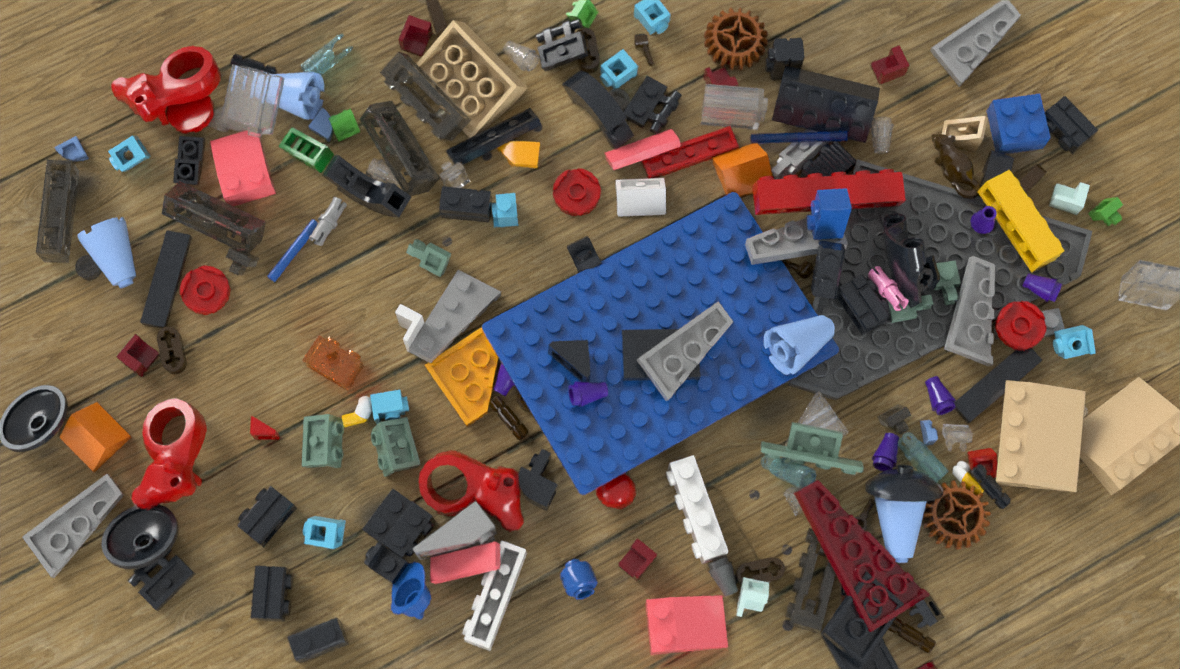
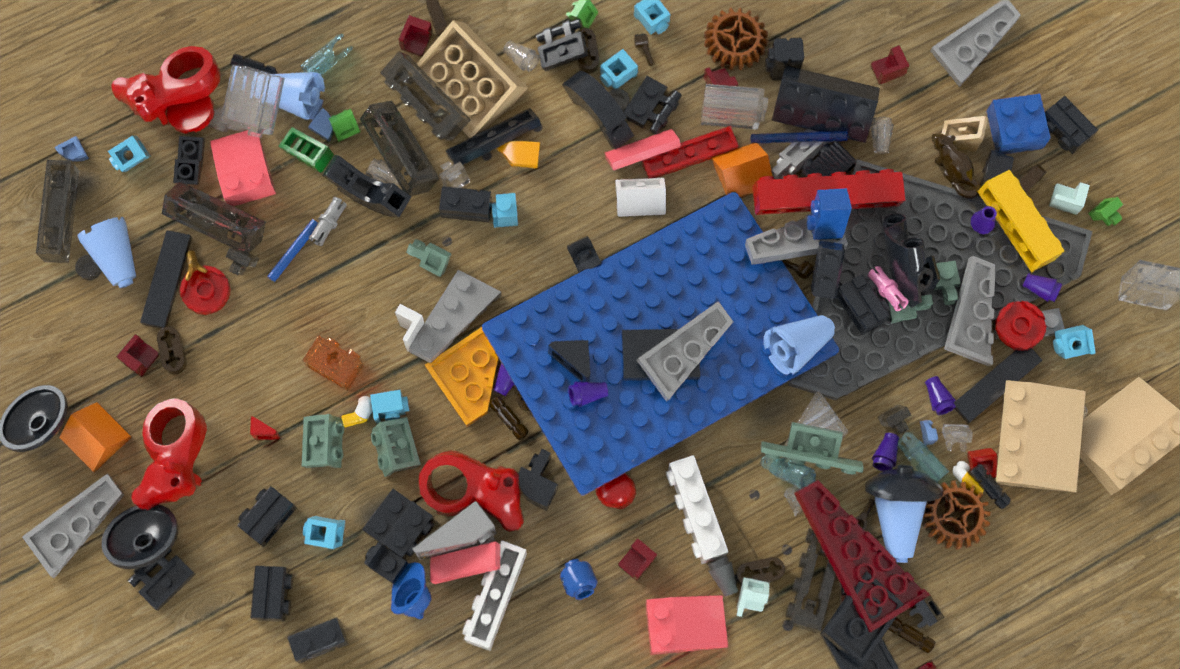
(193, 265): none -> pearl gold bar
(576, 192): red tile -> none

